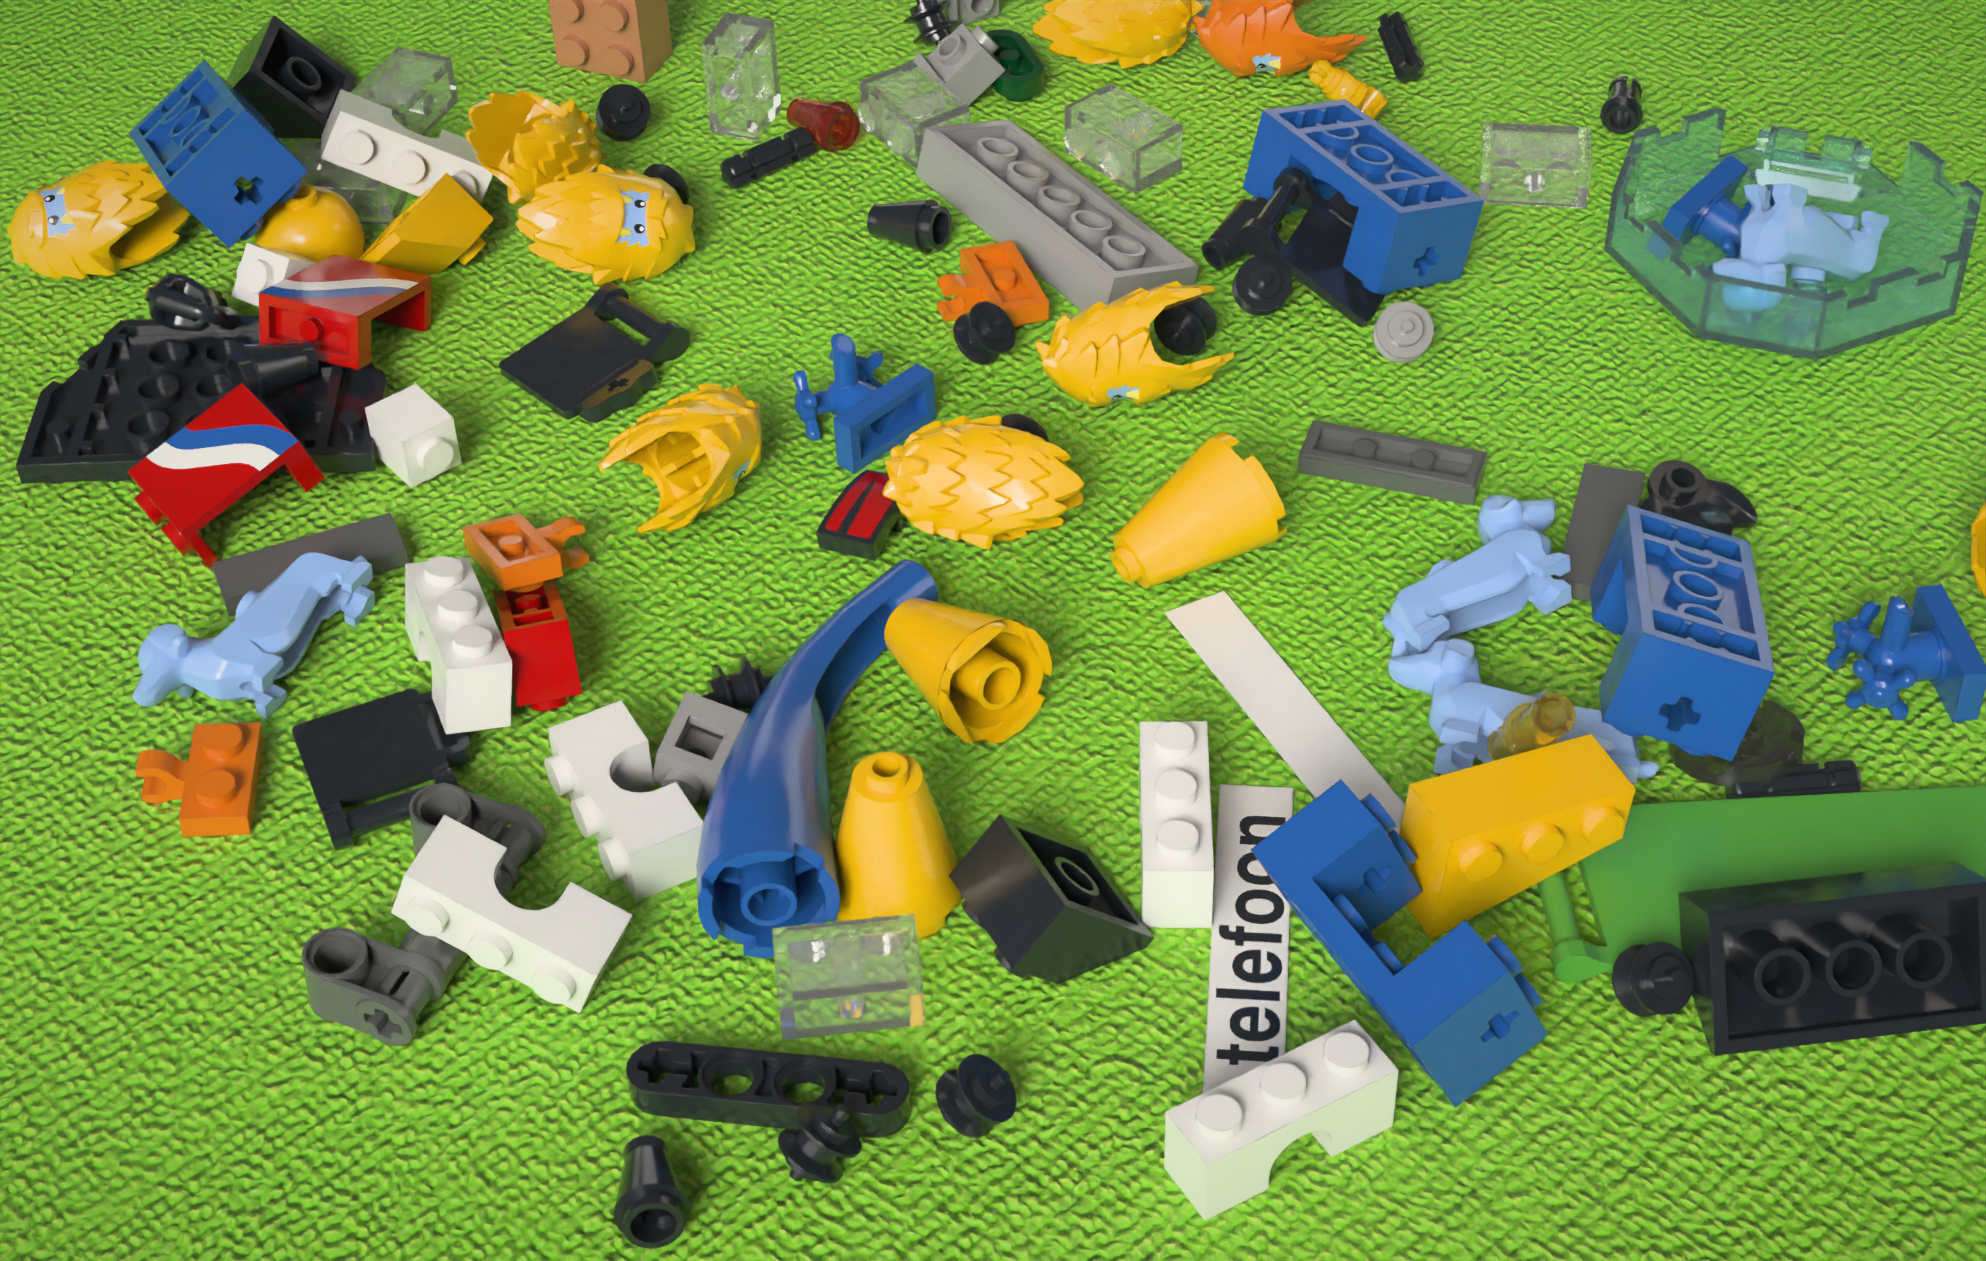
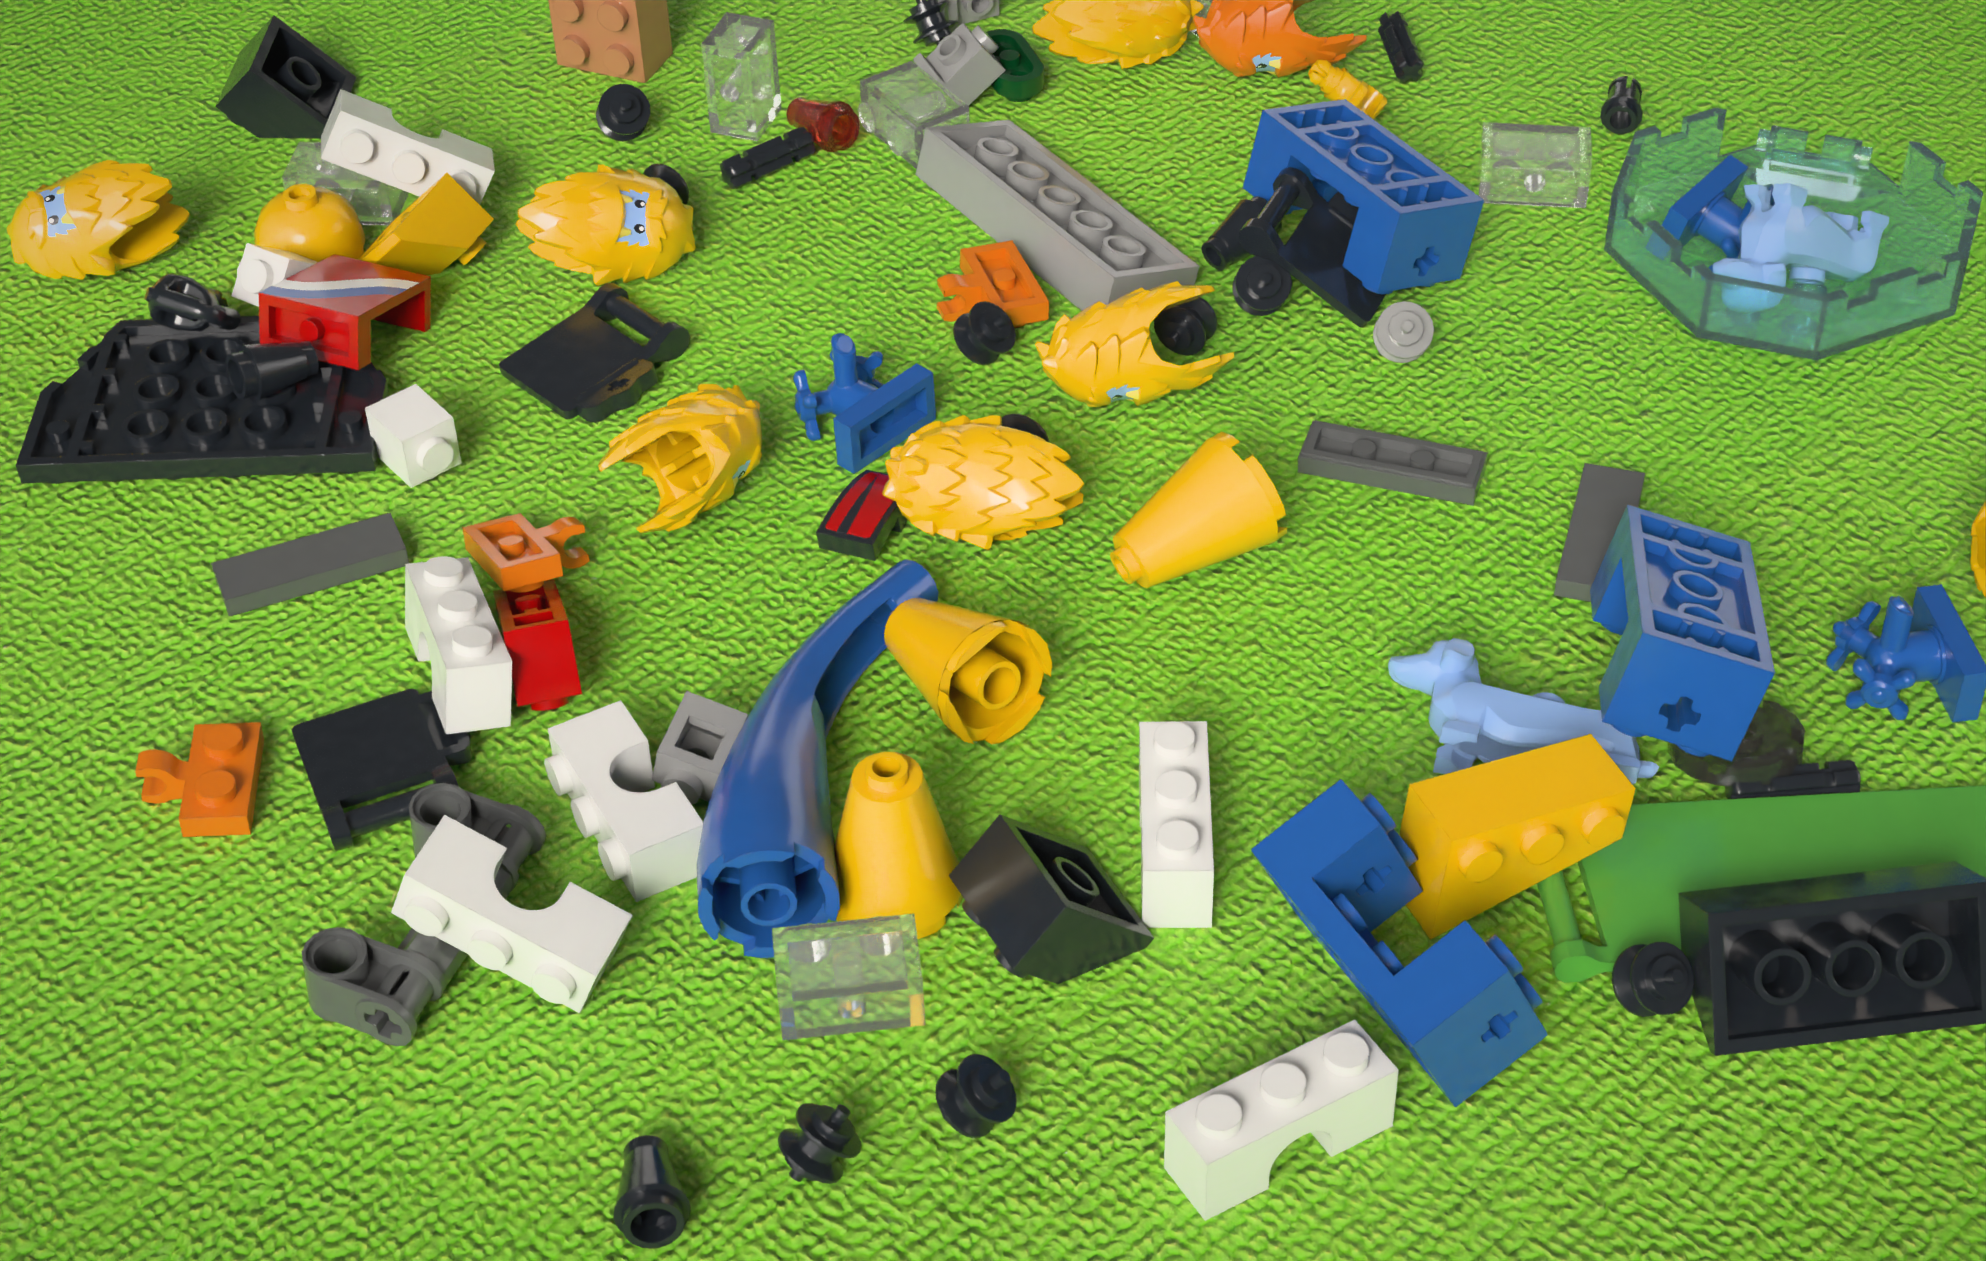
(208, 139): blue plate -> none
(215, 465): panel -> none
(263, 640): light blue animal -> none
(414, 86): clear brick -> none
(532, 141): yellow head -> none
(738, 689): black wheel -> none
(771, 1078): black beam -> none
(912, 224): black cone -> none
(1123, 138): clear brick -> none
(1247, 938): white sticker -> none
(1279, 701): white sticker -> none
(1486, 583): light blue animal -> none
(1532, 726): clear yellow pin -> none
(1686, 495): black plate -> none

